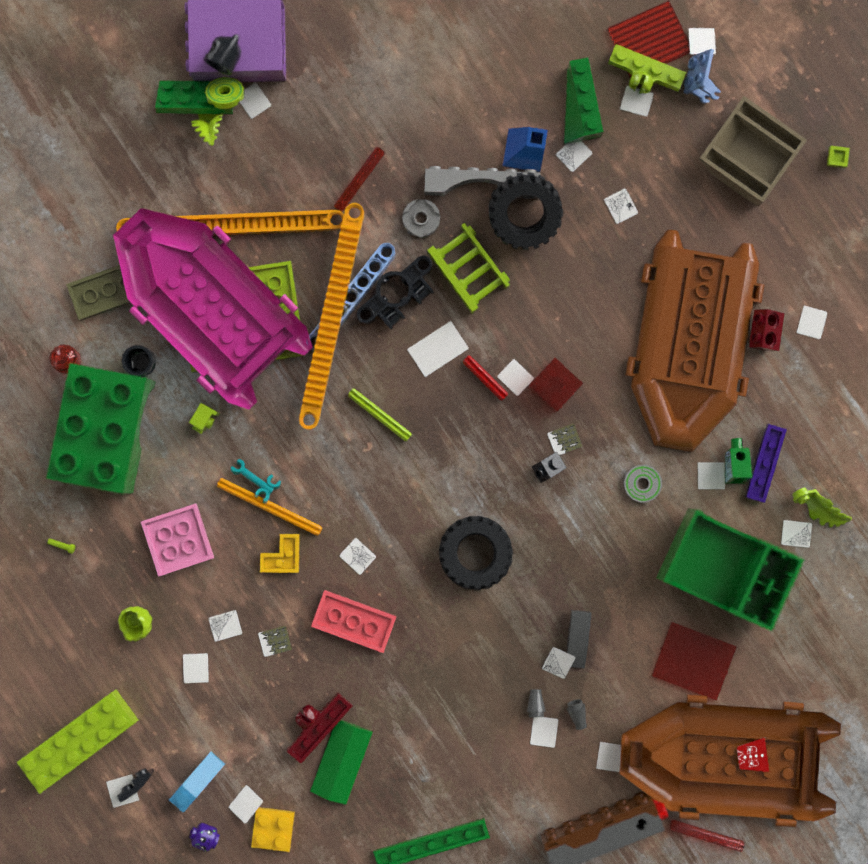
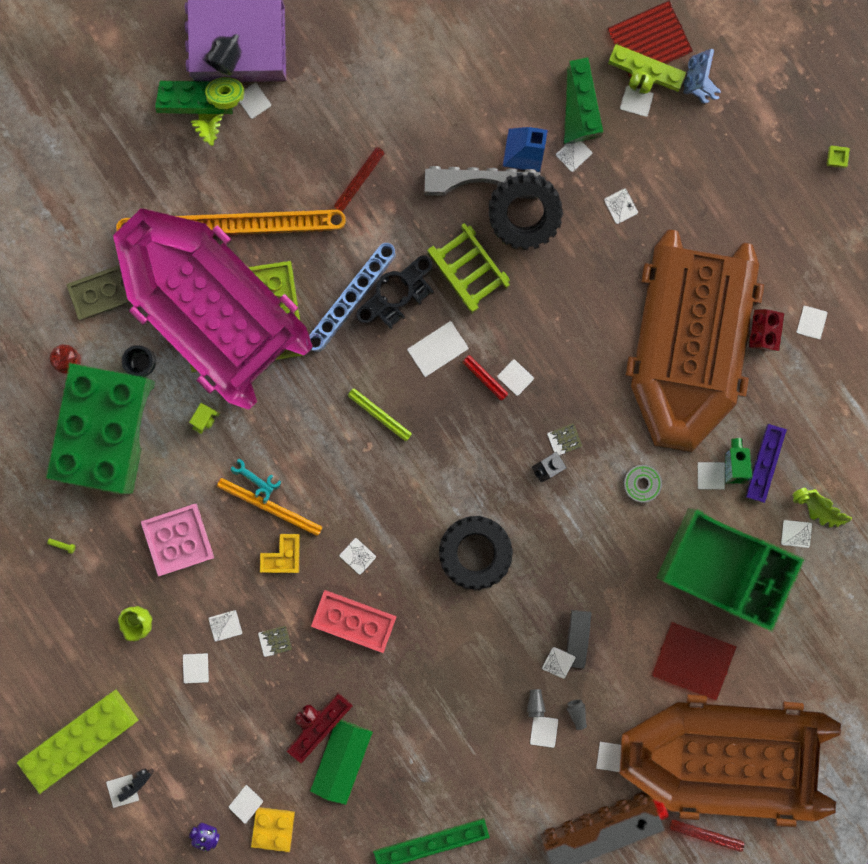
(197, 781): slope -> none
(331, 316): light orange gear -> none
(421, 229): light grey tile -> none
(555, 385): clear red brick -> none
(701, 40): white sticker -> none
(751, 151): dark tan slope -> none
(753, 756): red sticker -> none

